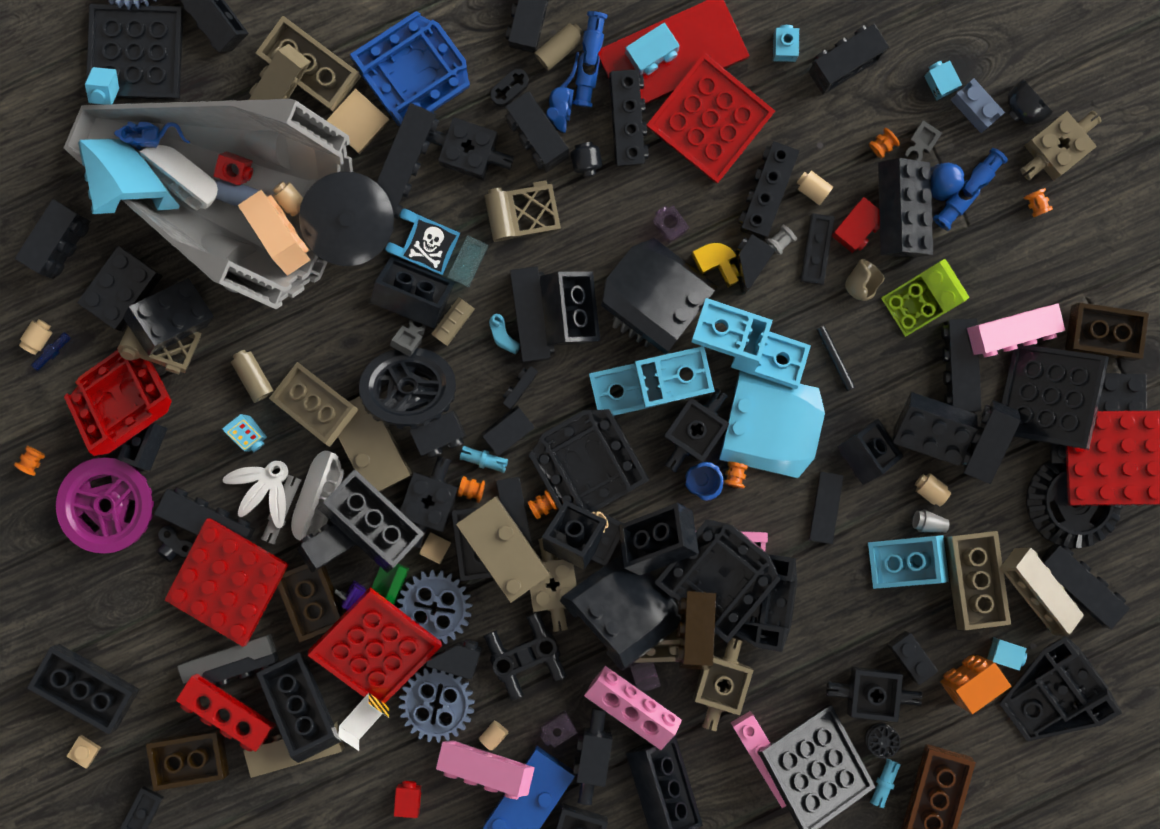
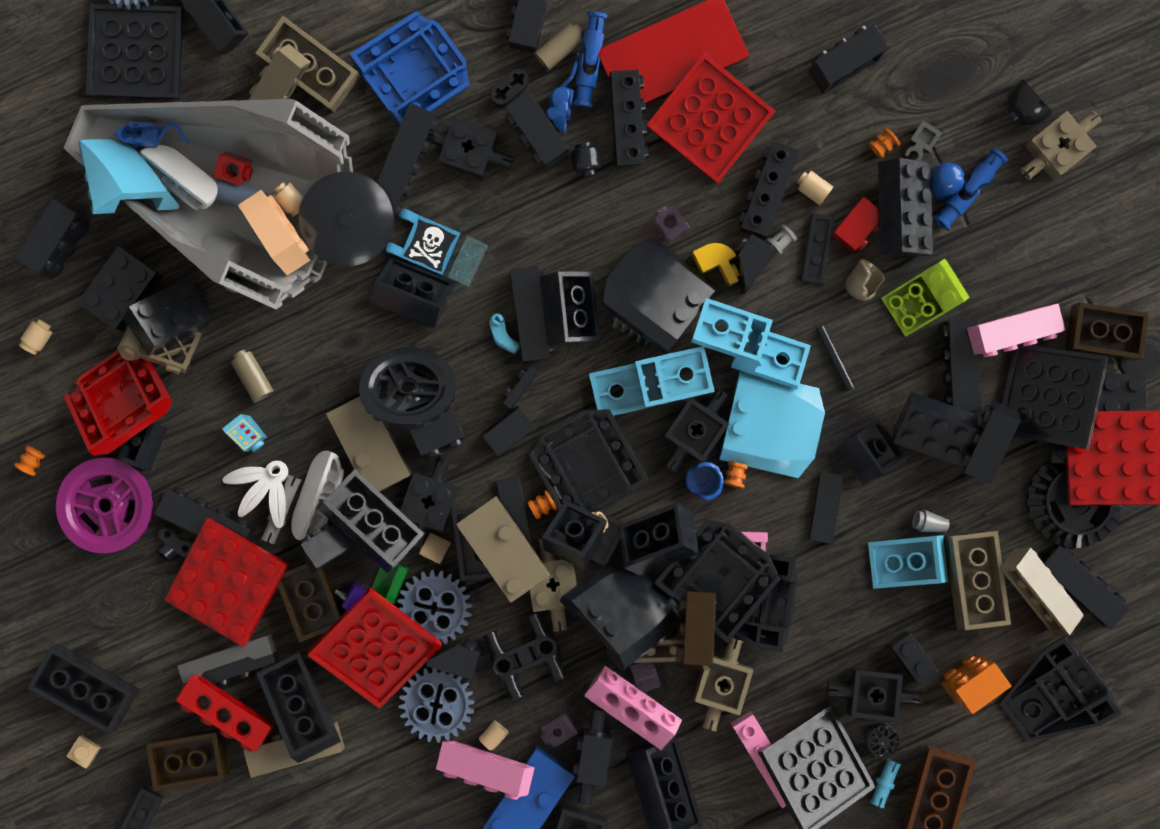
(50, 351): clear blue bar -> none
(102, 86): medium azure brick -> none
(313, 404): dark tan plate -> none
(358, 120): tan tile -> none
(362, 719): white sticker -> none
(407, 800): red brick -> none
(408, 338): dark grey plate -> none
(453, 321): dark tan axle -> none
(471, 489): orange bush -> none
(483, 459): medium azure pin -> none
(503, 211): dark tan piece -> none
(652, 49): medium azure brick -> none
(786, 43): medium azure brick -> none
(932, 489): tan brick -> none
(942, 79): medium azure brick -> none
(977, 105): sand blue brick -> none
(1007, 654): medium azure brick -> none
(1038, 202): orange bush -> none

